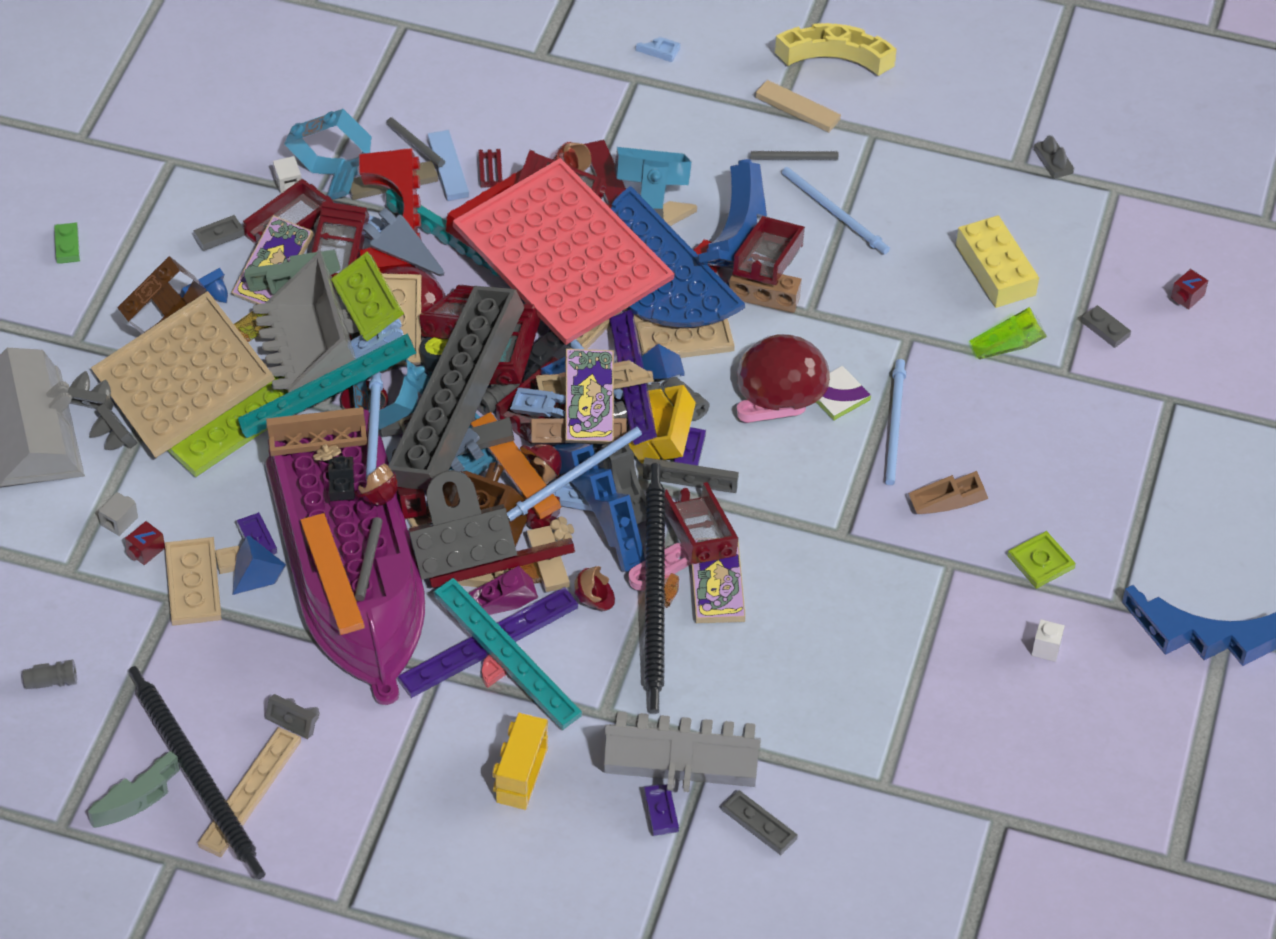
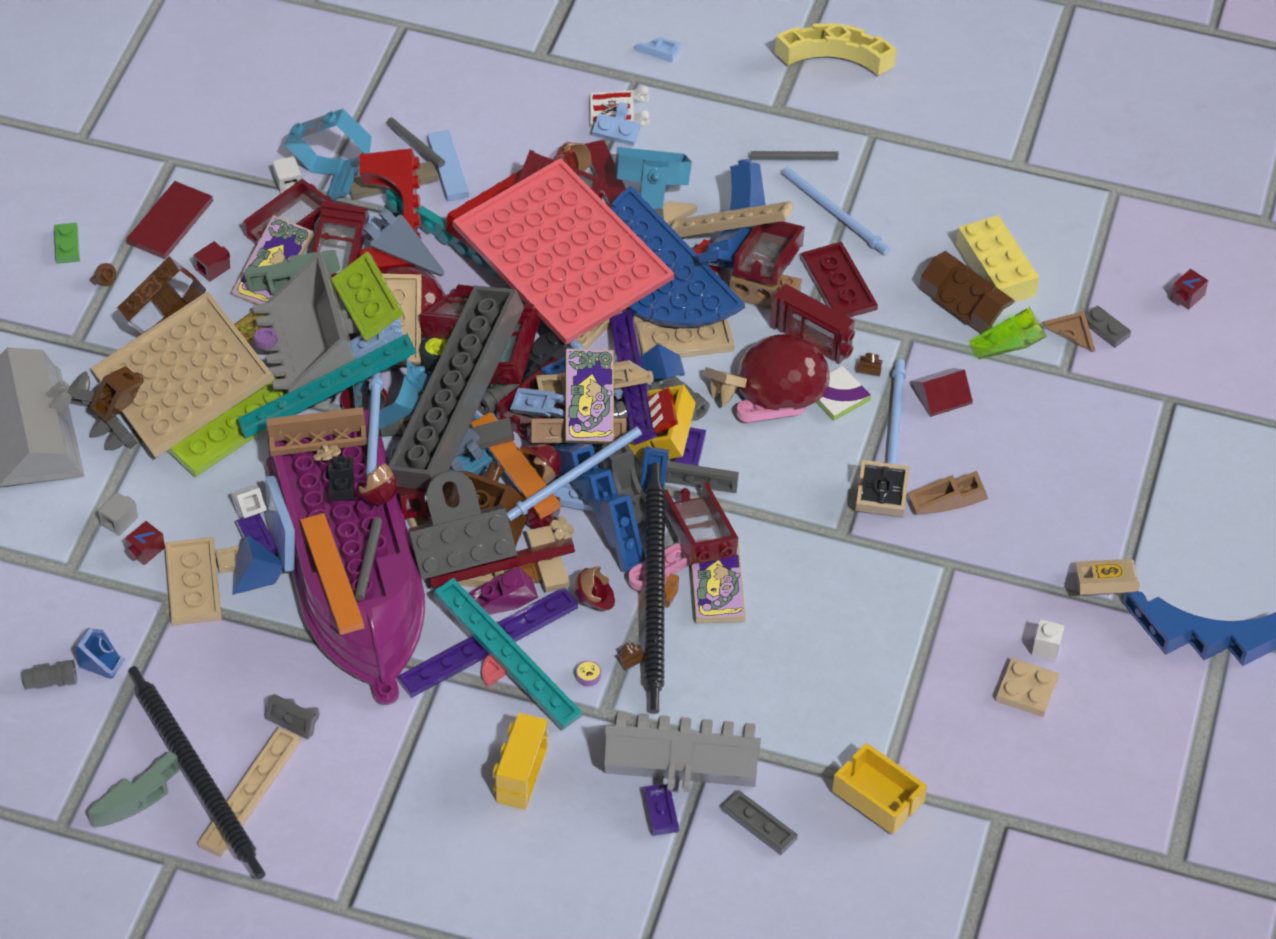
(98, 654): none -> blue slope
(104, 274): none -> reddish brown plate
(122, 385): none -> reddish brown torso
(169, 219): none -> dark red tile
(212, 261): none -> dark red brick
(214, 285): blue tile -> none
(218, 232): dark grey plate -> none
(248, 501): none -> white brick
(265, 338): none -> medium lavender tile
(279, 523): none -> light blue tile
(489, 155): dark red tile -> none
(588, 673): none -> tile
(607, 104): none -> white flag
(617, 128): none -> light blue plate
(631, 655): none -> reddish brown plate
(654, 455): none -> blue tile
(662, 410): none -> red tile
(723, 383): none -> tan tile
(733, 219): none -> tan tile
(798, 106): tan tile -> none
(814, 321): none -> dark red door
(838, 280): none -> dark red tile
(870, 364): none -> reddish brown plate
(879, 788): none -> yellow piece
(882, 488): none -> piece
(943, 391): none -> dark red slope
(964, 291): none -> reddish brown piece
(1027, 687): none -> tan plate
(1041, 559): lime tile -> none
(1053, 157): dark grey tile -> none
(1073, 328): none -> medium nougat tile
(1108, 576): none -> tan container

